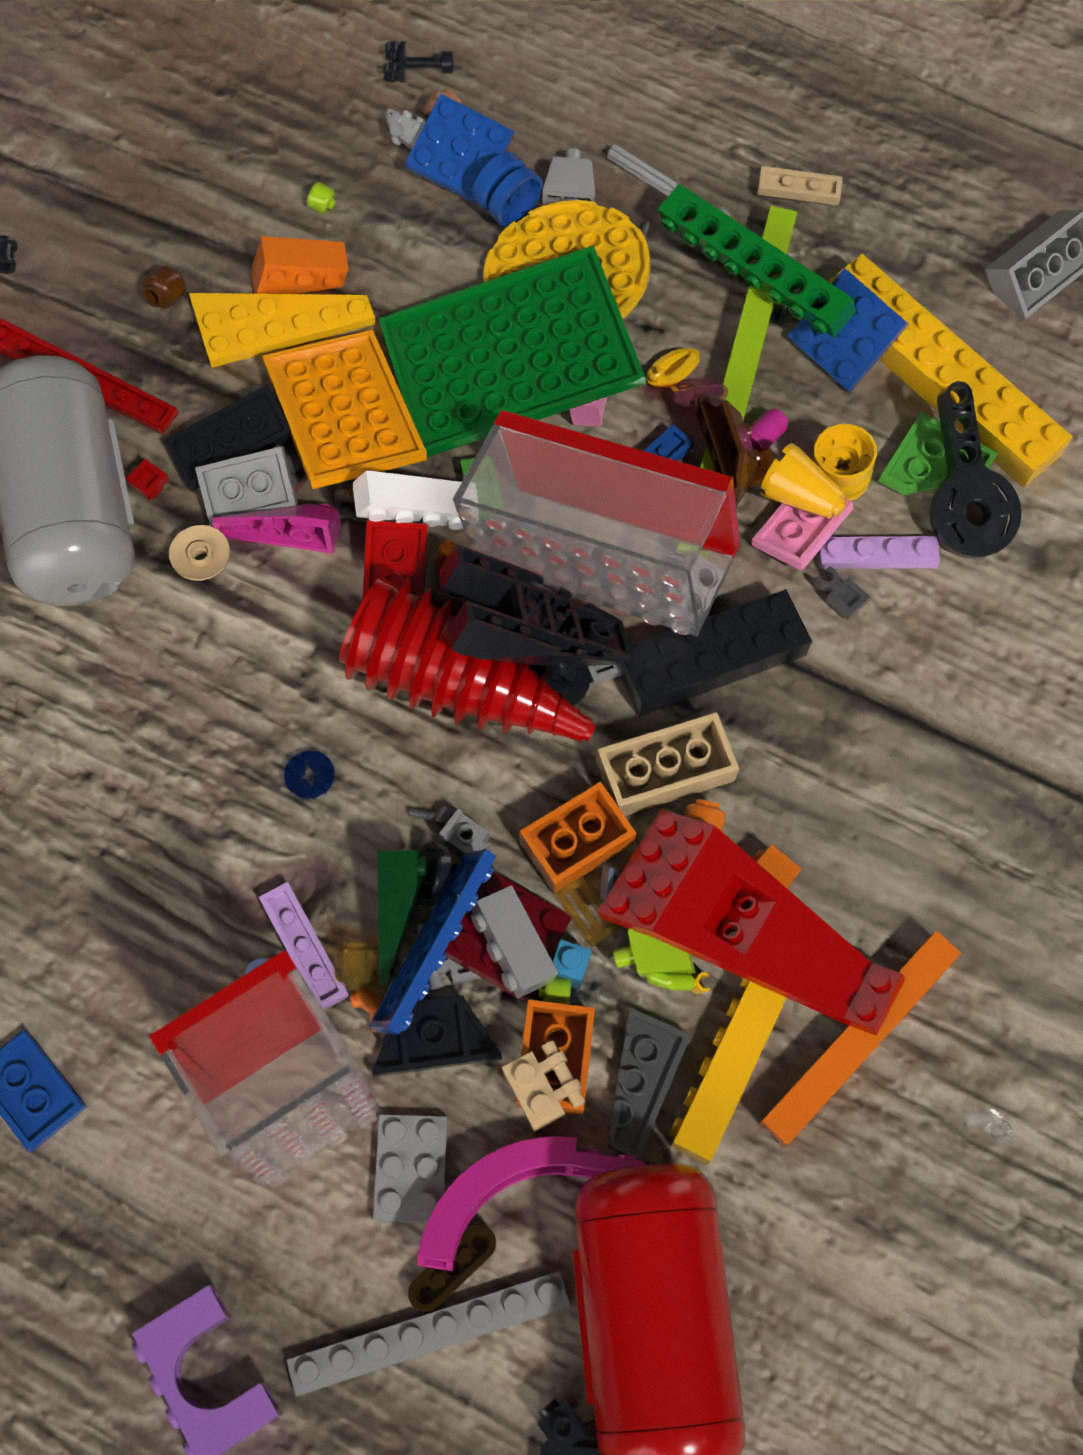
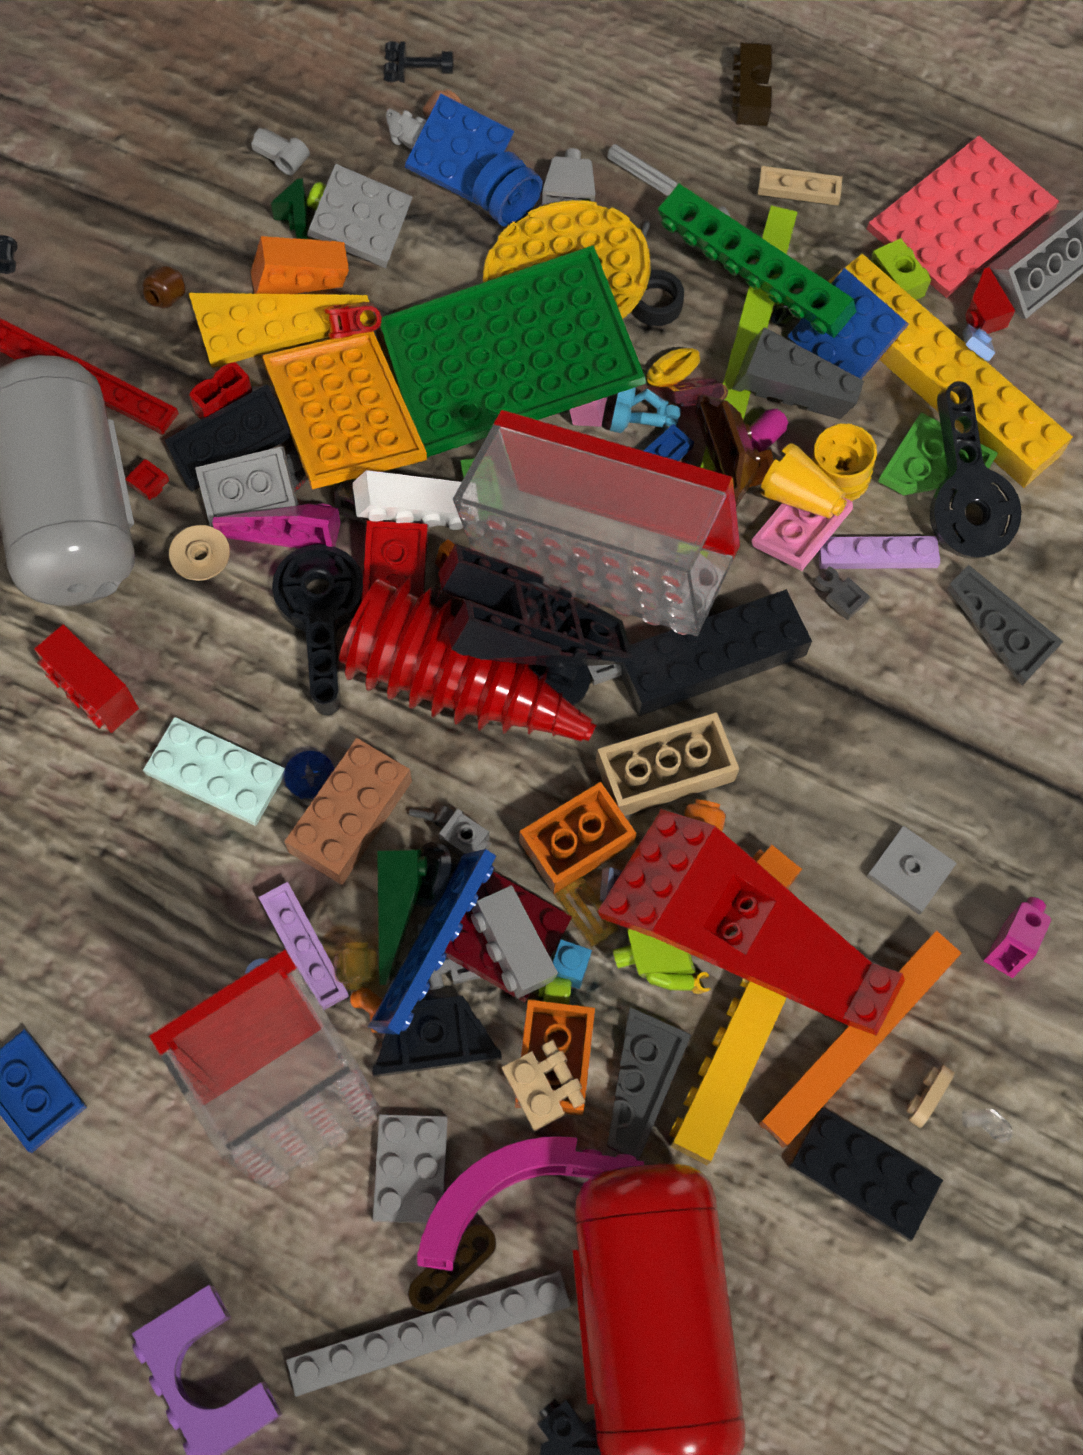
(85, 679): none -> red brick
(215, 771): none -> light aqua plate
(225, 387): none -> red brick
(286, 154): none -> light grey piece
(292, 206): none -> dark green slope
(321, 613): none -> black beam
(348, 811): none -> nougat brick
(350, 319): none -> red piece
(360, 215): none -> light grey plate
(622, 414): none -> medium azure piece
(661, 316): none -> black tyre
(752, 100): none -> dark brown arch
(796, 376): none -> dark grey wedge
(866, 1174): none -> black plate
(902, 267): none -> lime brick
(911, 870): none -> light grey plate
(923, 1106): none -> tan plate
(964, 214): none -> coral plate
(979, 342): none -> light blue plate
(989, 305): none -> red slope
(1007, 627): none -> dark grey wing
(1019, 937): none -> dark pink torso

